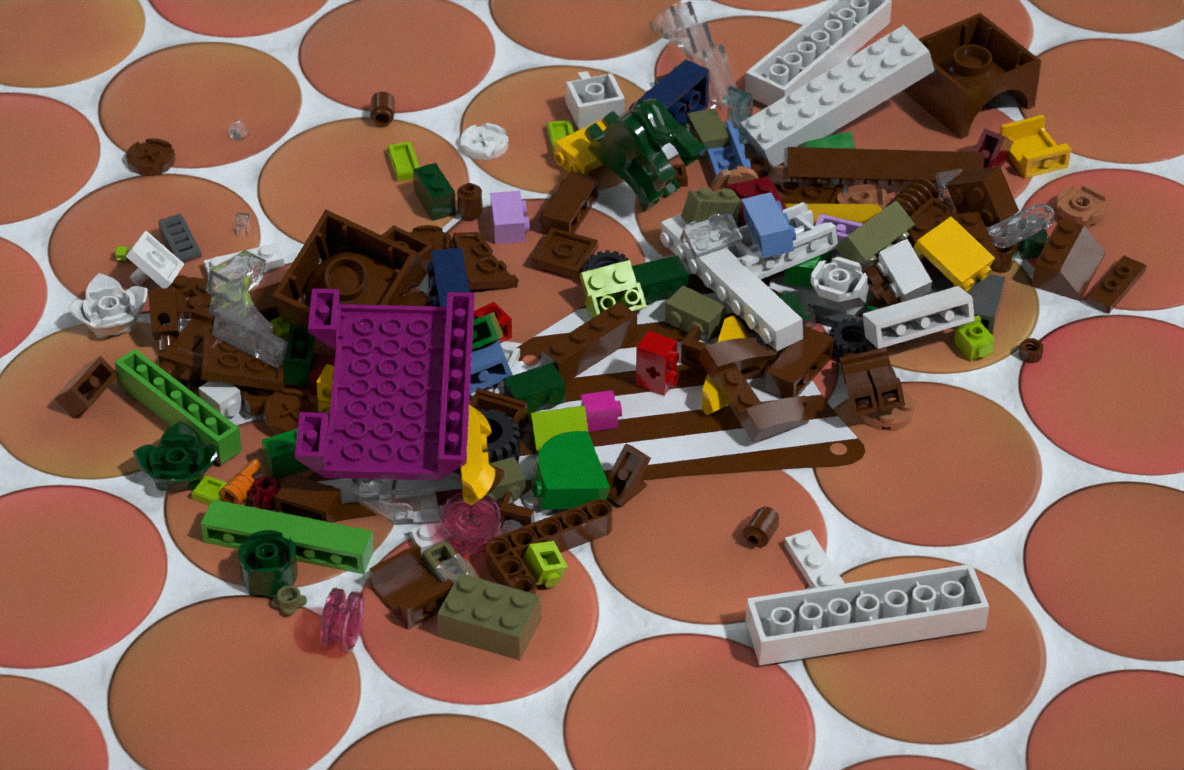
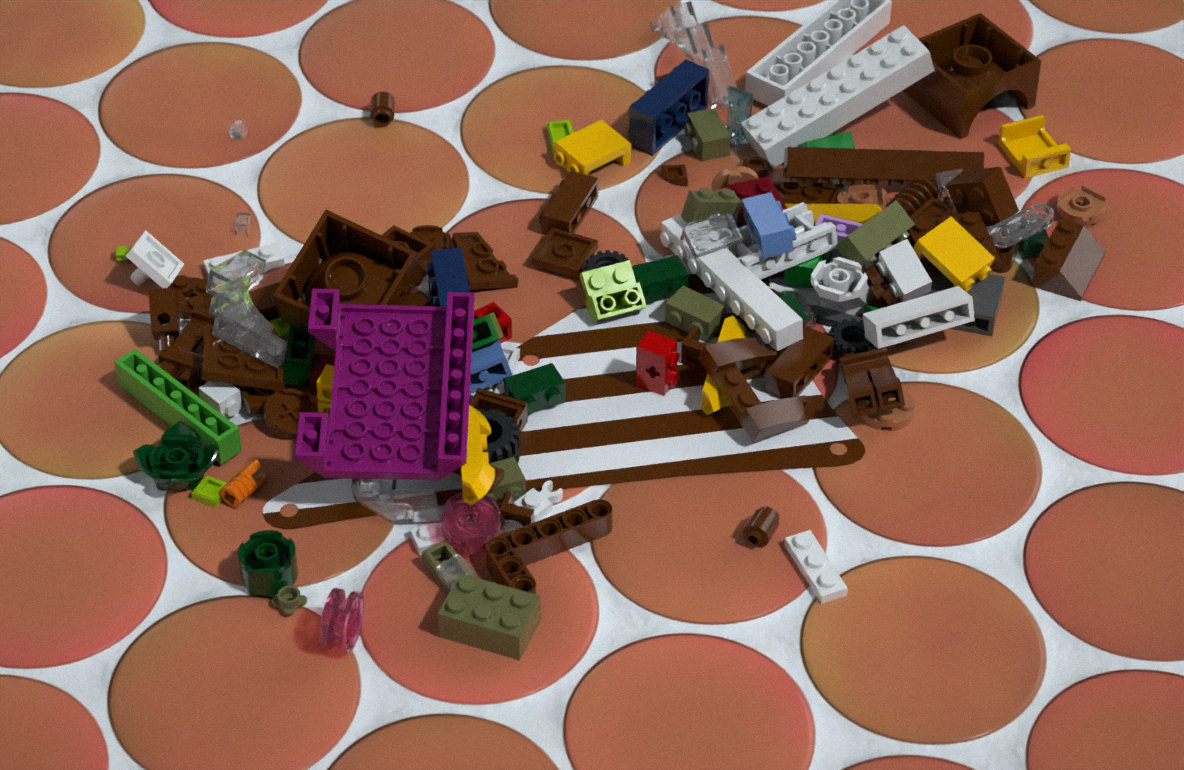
(86, 386): reddish brown brick -> none
(109, 307): white brick -> none
(150, 157): reddish brown tile -> none
(179, 237): dark grey slope -> none
(265, 492): dark red gear -> none
(280, 455): green brick -> none
(309, 499): reddish brown brick -> none
(314, 540): bright green brick -> none
(403, 160): lime tile -> none
(409, 587): reddish brown panel -> none
(434, 191): dark green brick -> none
(469, 201): reddish brown brick -> none
(484, 141): white tile -> none
(508, 217): lavender brick -> none
(546, 568): lime brick -> none
(550, 423): lime slope -> none
(568, 472): green brick -> none
(591, 341): reddish brown brick -> none
(593, 98): white hinge -> none
(601, 410): dark pink brick -> none
(626, 475): reddish brown slope -> none
(634, 152): dark green piece -> none
(729, 156): medium blue bracket -> none
(866, 614): white brick -> none
(974, 339): lime brick -> none
(995, 148): dark red slope -> none
(1031, 356): reddish brown axle -> none
(1116, 284): reddish brown plate -> none

